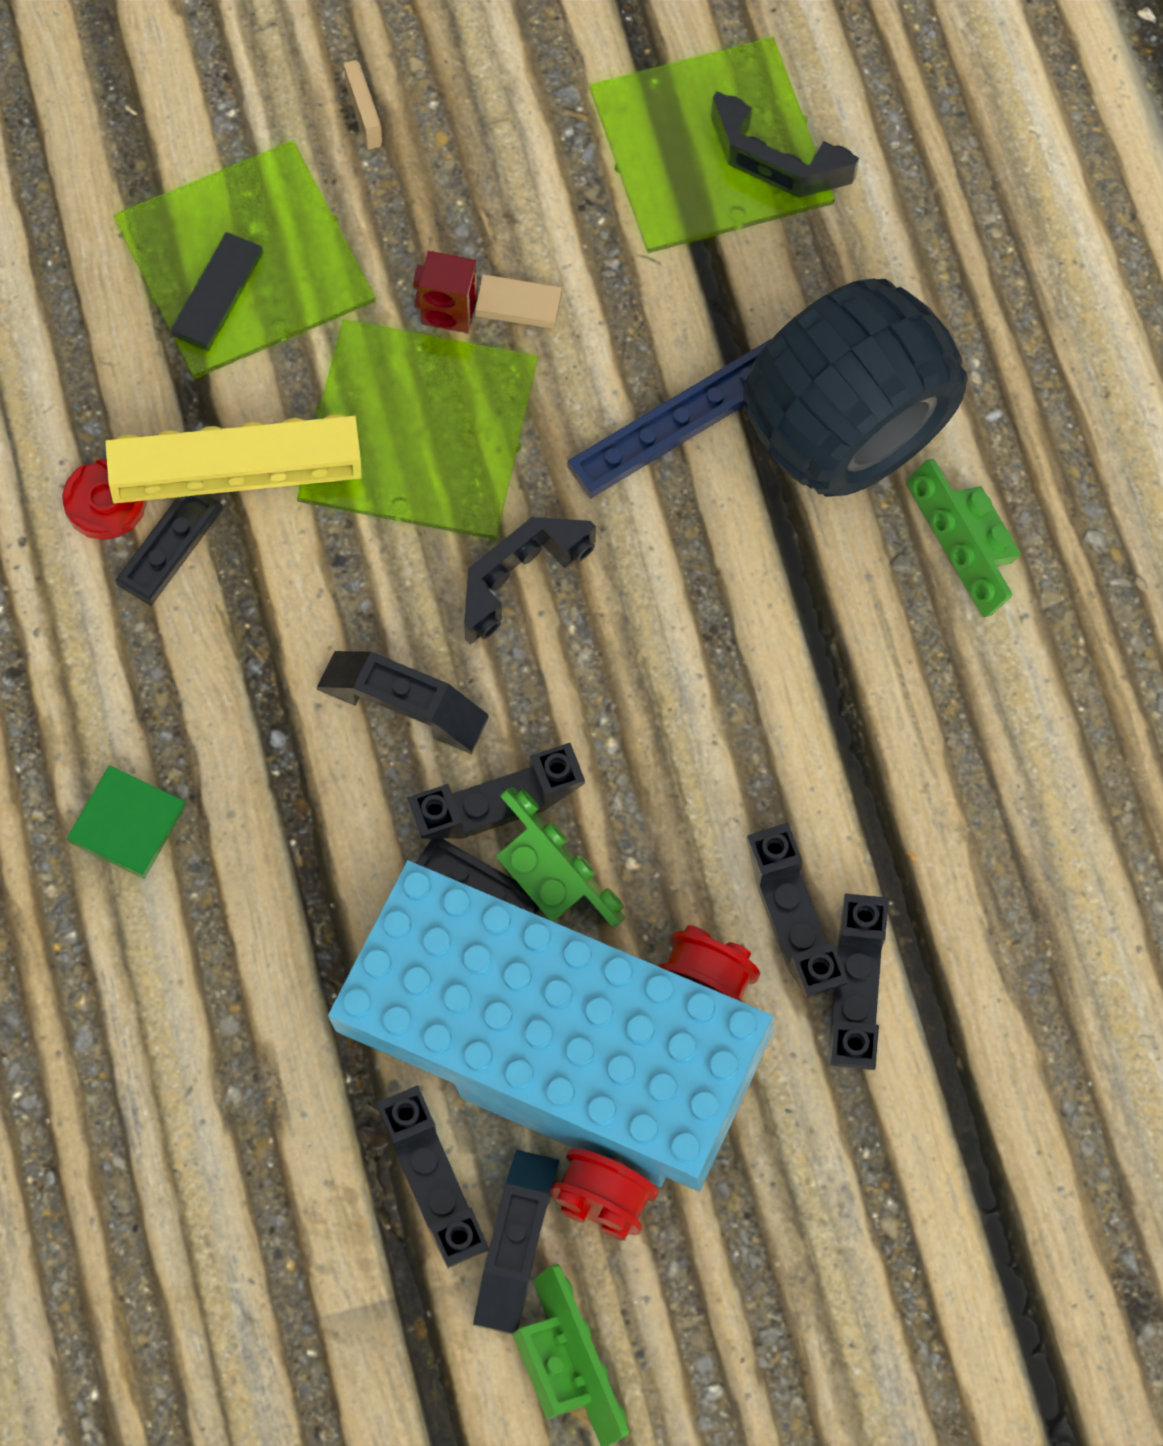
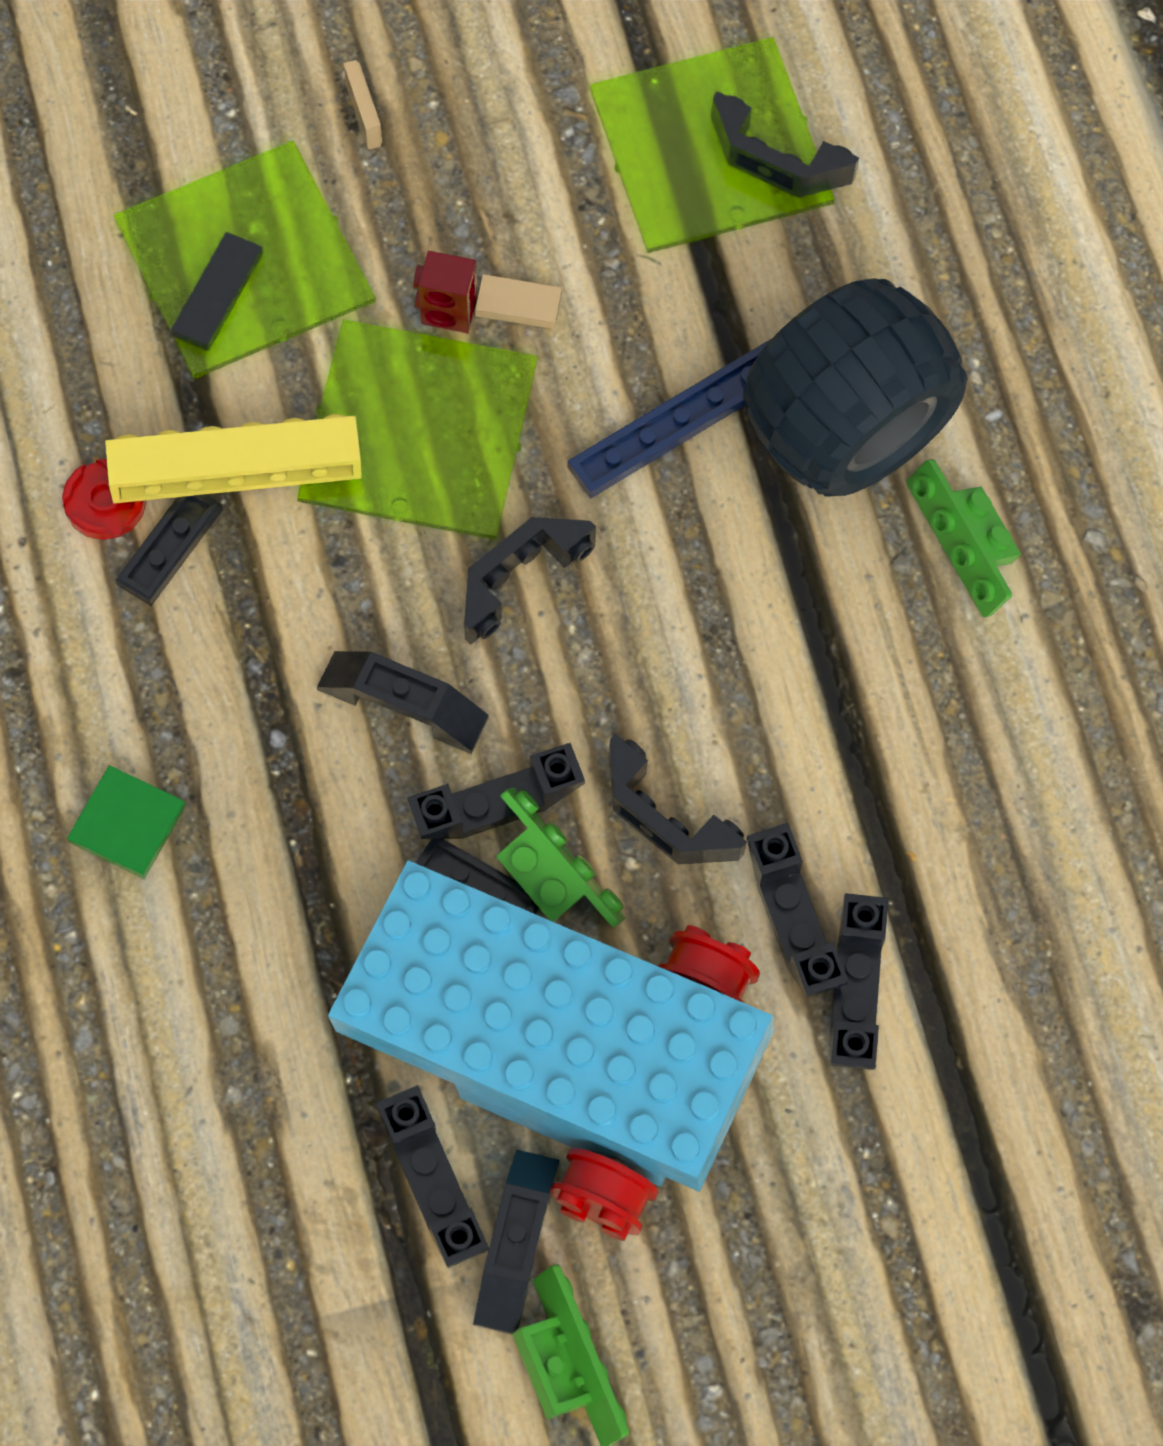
(712, 843): none -> black slope

